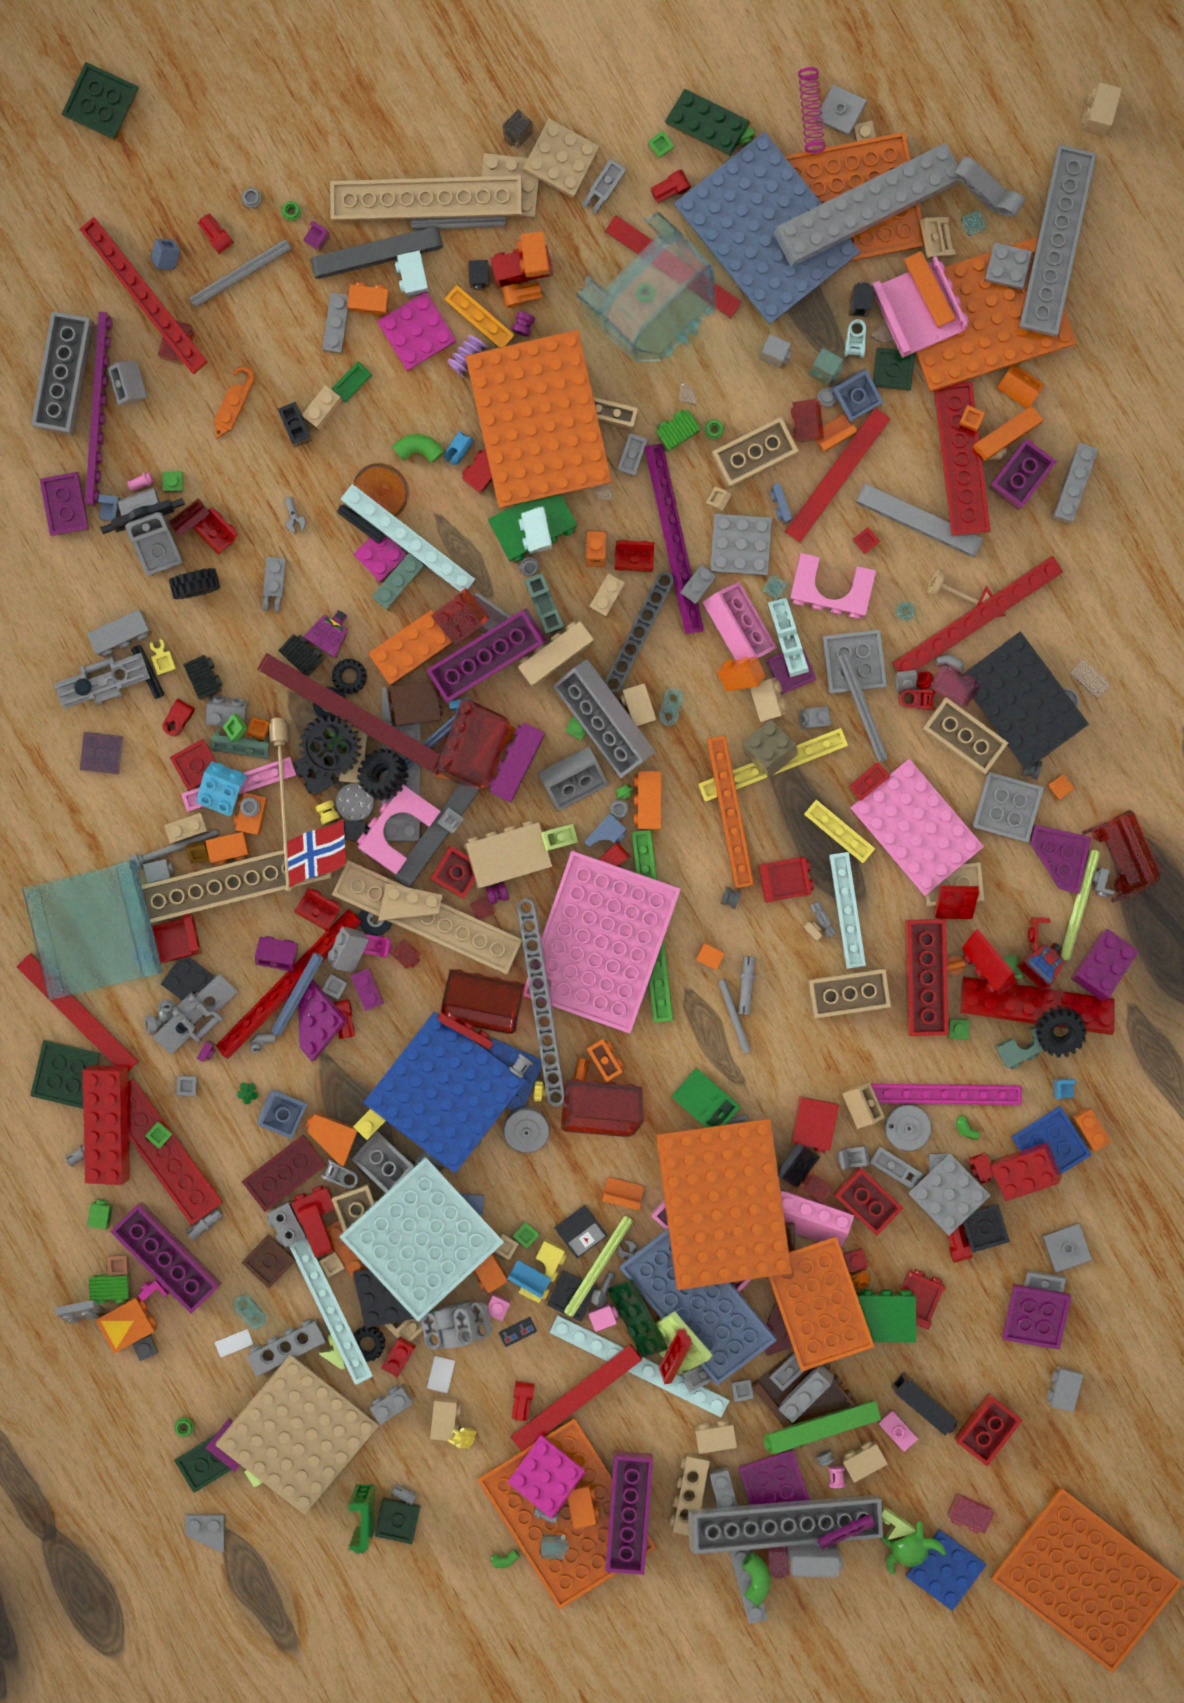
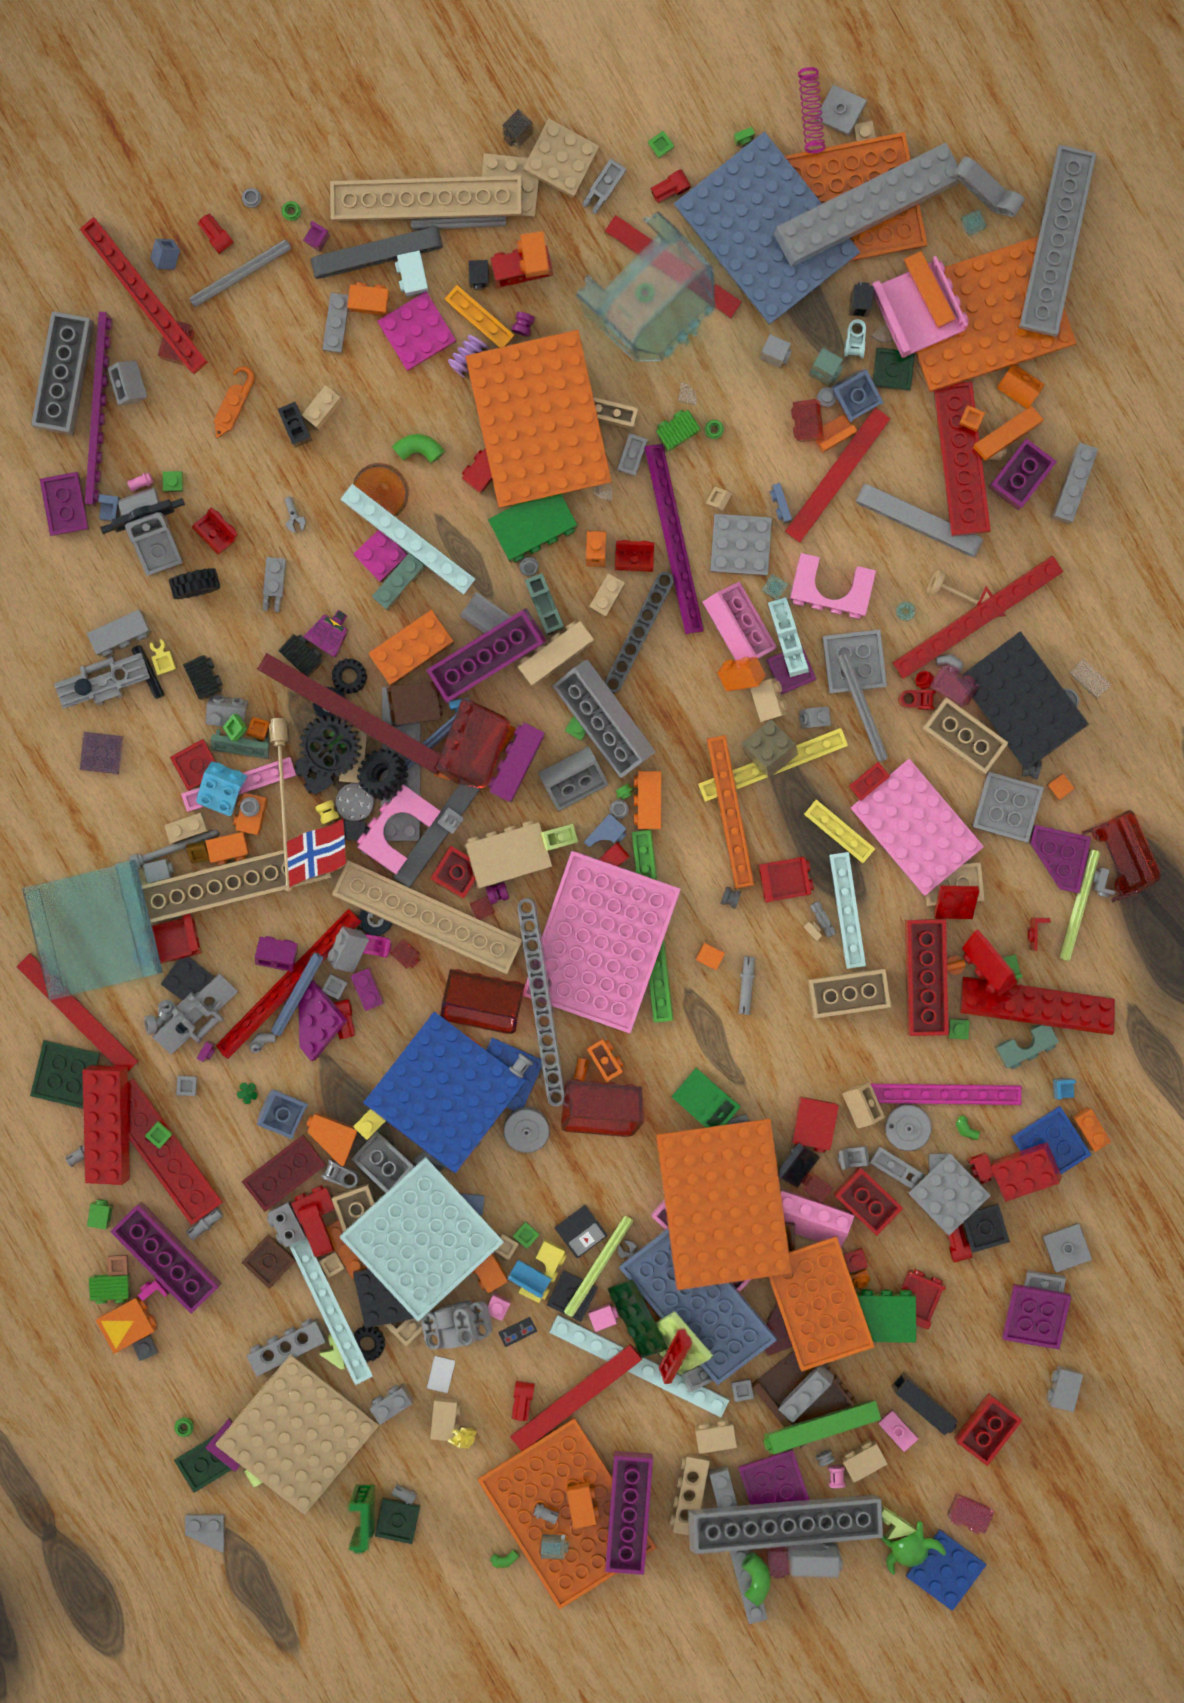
(74, 1312): light grey plate -> none
(100, 101): dark green plate -> none
(179, 716): red piece -> none
(189, 517): dark red plate -> none
(234, 1343): white sticker -> none
(247, 1313): clear light blue plate -> none
(318, 909): red bracket -> none
(352, 381): green tile -> none
(361, 523): black axle -> none
(398, 1356): red plate -> none
(407, 902): tan wing -> none
(458, 448): dark azure piece -> none
(460, 616): clear red brick -> none
(465, 1028): red plate -> none
(518, 294): orange piece -> none
(536, 530): light aqua slope -> none
(540, 1090): light yellow plate -> none
(546, 1476): dark pink plate -> none
(599, 1296): light grey bar -> none
(623, 1193): orange panel -> none
(638, 704): tan brick -> none
(670, 707): clear light blue plate -> none
(698, 584): light grey plate -> none
(707, 122): dark green plate -> none
(734, 1016): light grey bar -> none
(754, 452): tan brick -> none
(786, 1372): light grey plate -> none
(847, 1531): magenta pin -> none
(866, 540): red plate -> none
(906, 680): light grey plate -> none
(937, 237): tan plate -> none
(1008, 266): light grey plate -> none
(1042, 965): torso -> none
(1066, 1043): black tyre -> none
(1086, 1580): orange plate -> none
(1101, 109): tan brick -> none
(1104, 964): magenta brick -> none

